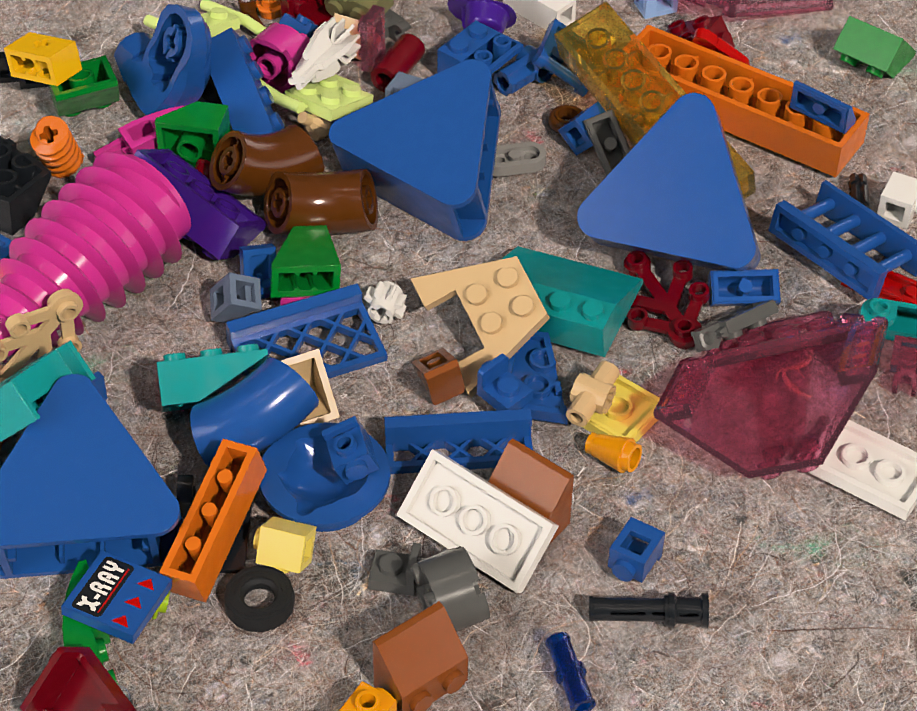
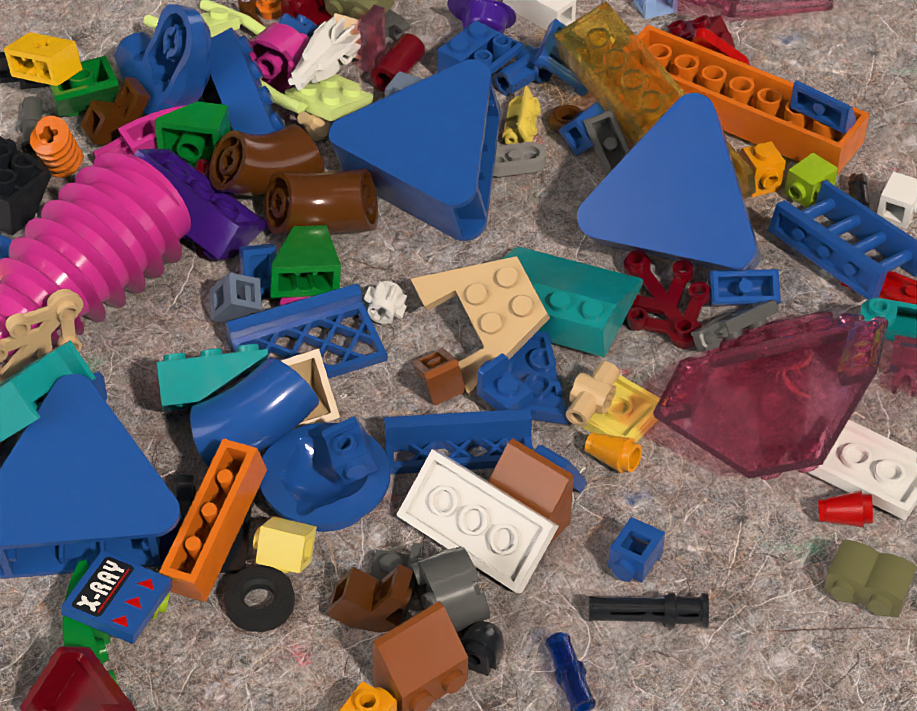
(31, 115): none -> dark grey pin
(105, 118): none -> reddish brown brick
(370, 602): none -> reddish brown brick
(483, 646): none -> black piece
(521, 118): none -> light yellow hinge
(579, 481): none -> blue tile
(767, 167): none -> light orange brick
(806, 179): none -> lime brick
(847, 509): none -> red cone
(870, 578): none -> olive brick
(873, 48): green slope -> none

